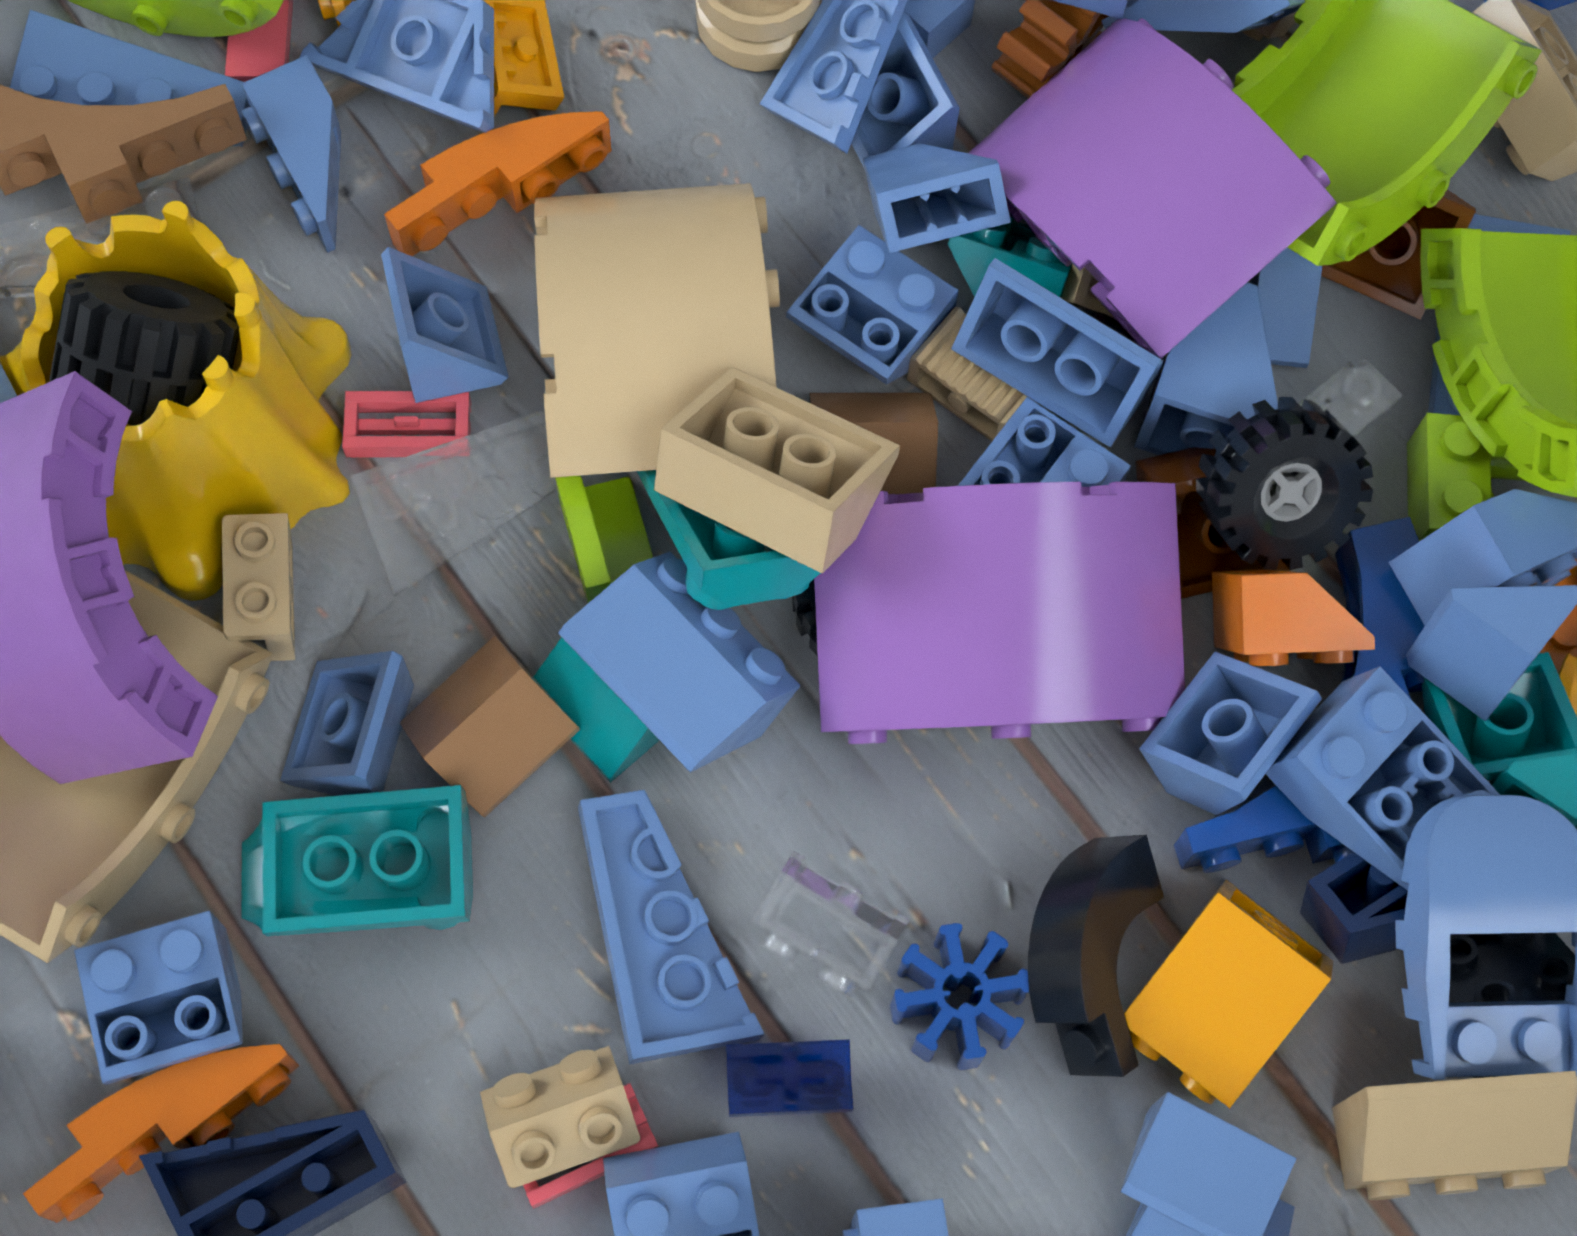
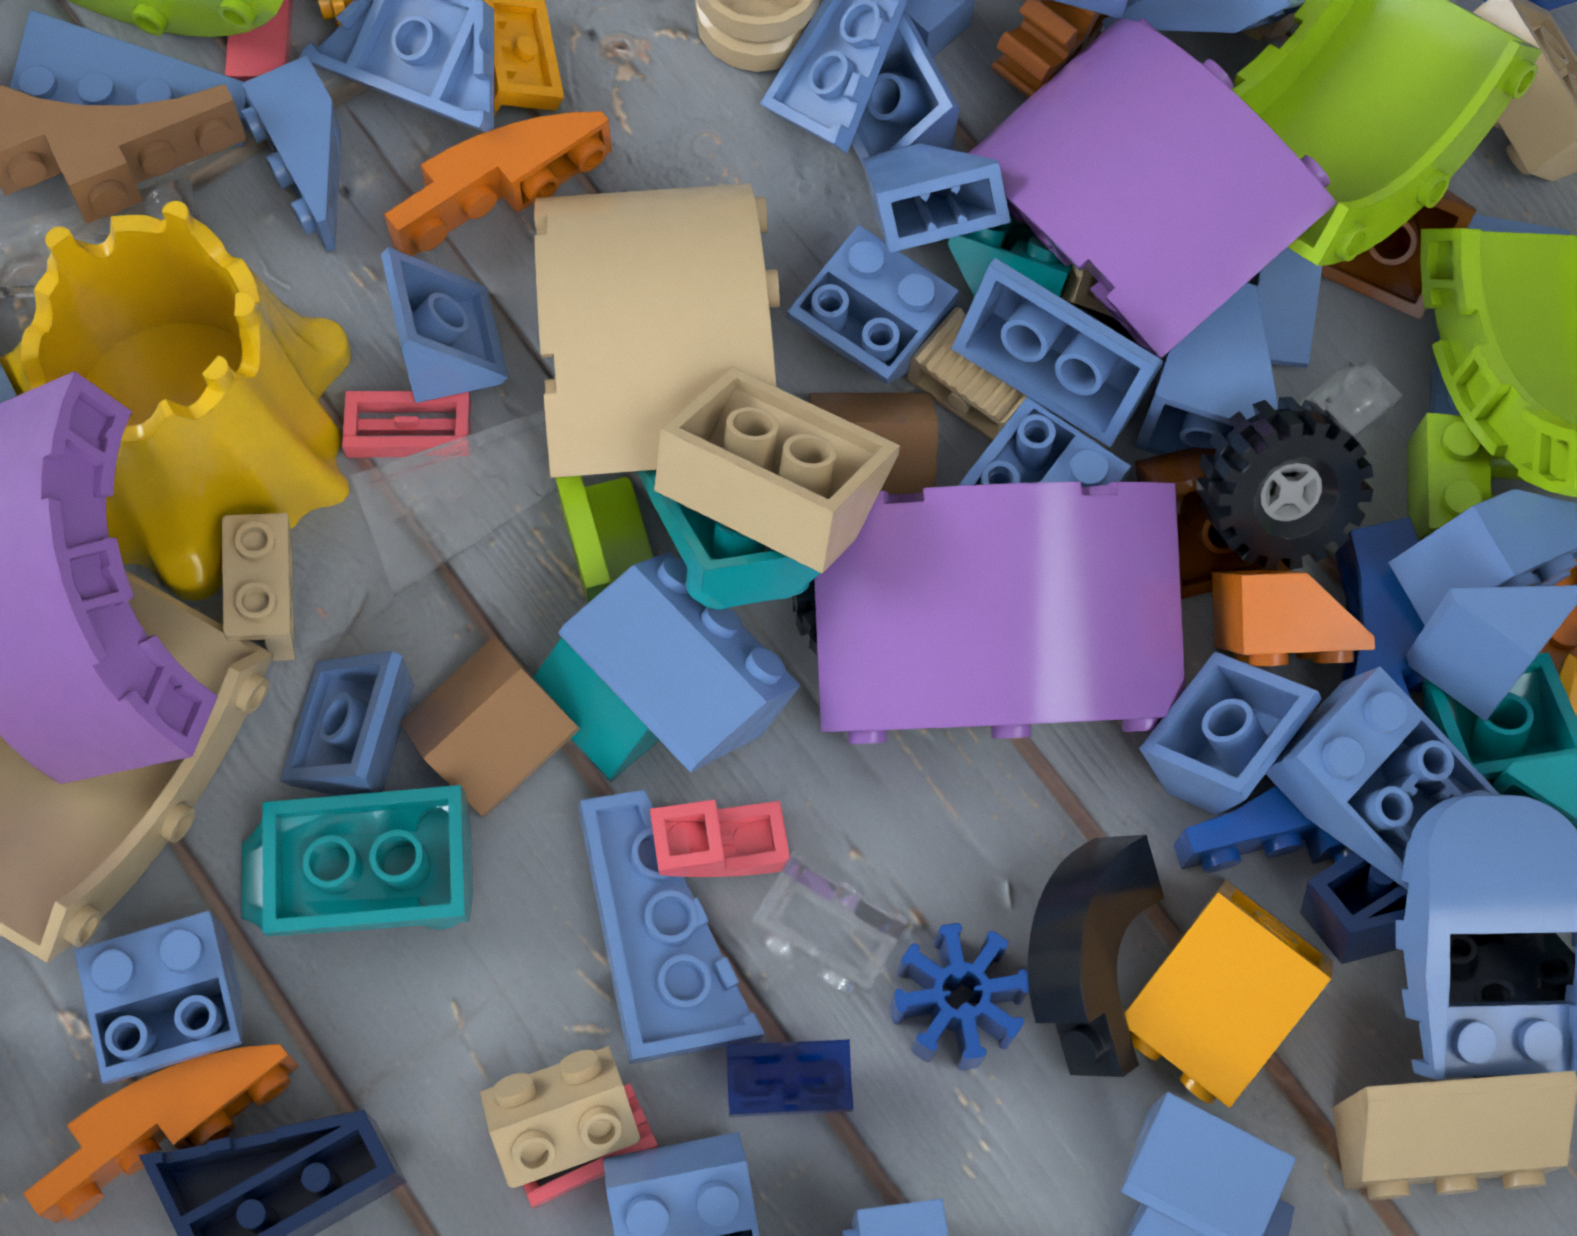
(142, 338): black wheel -> none
(719, 842): none -> coral slope

